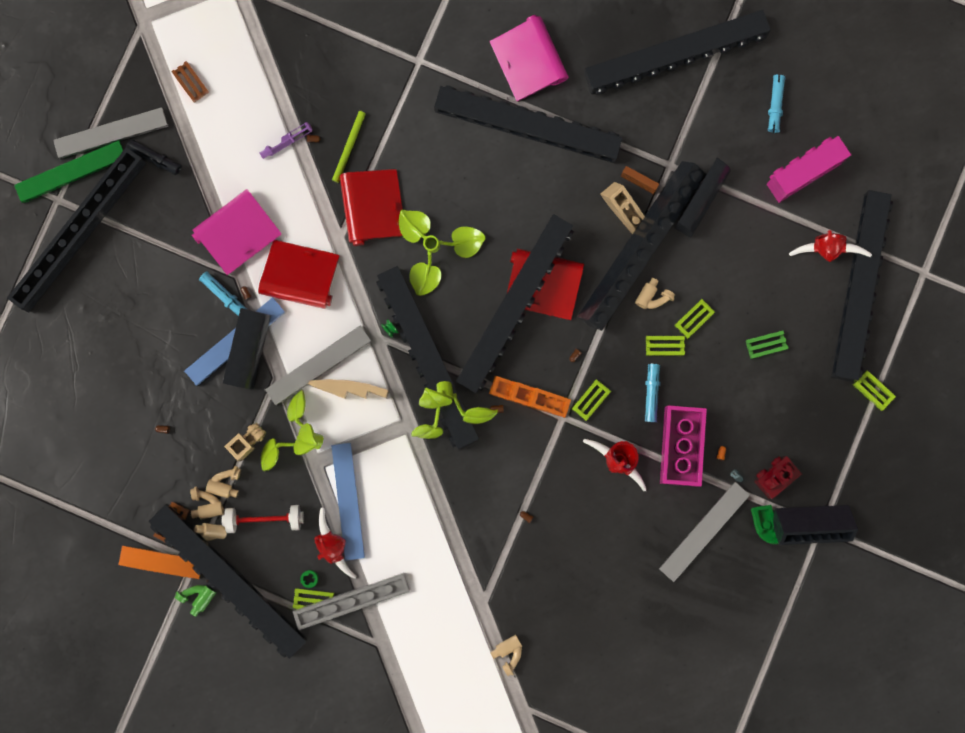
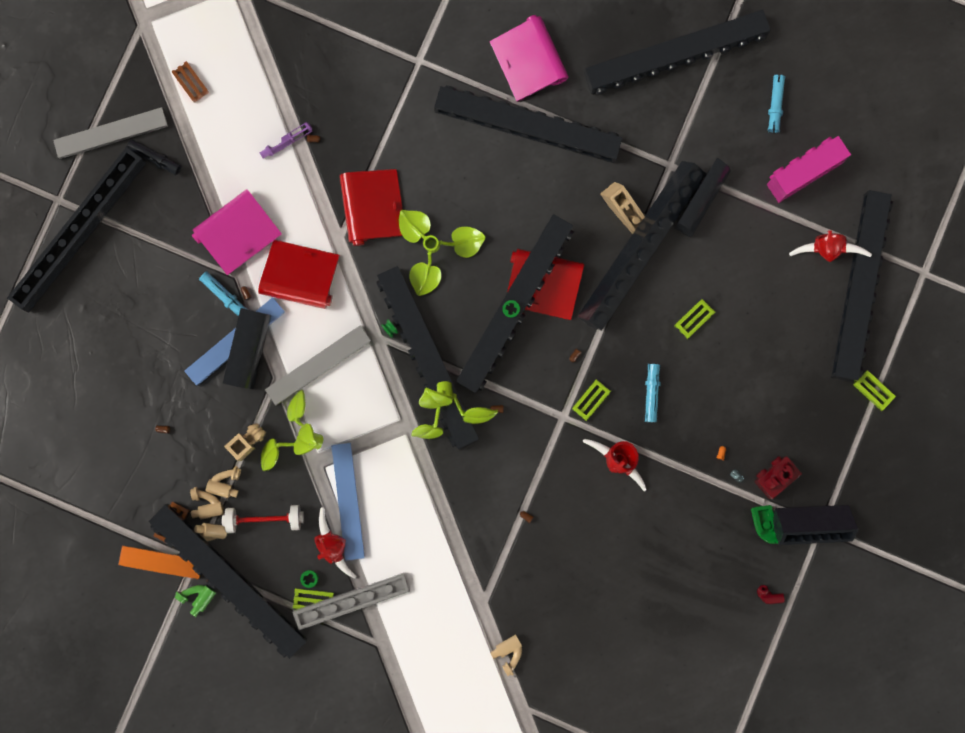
(68, 172): green tile -> none
(342, 387): tan slope -> none
(348, 147): lime bar -> none
(516, 305): none -> green bush
(530, 396): orange slope -> none
(639, 180): dark orange tile -> none
(645, 297): tan plant -> none
(665, 338): lime tile -> none
(683, 446): dark pink brick -> none
(704, 531): light grey tile -> none
(767, 596): none -> dark red arm
(782, 340): bright green tile -> none

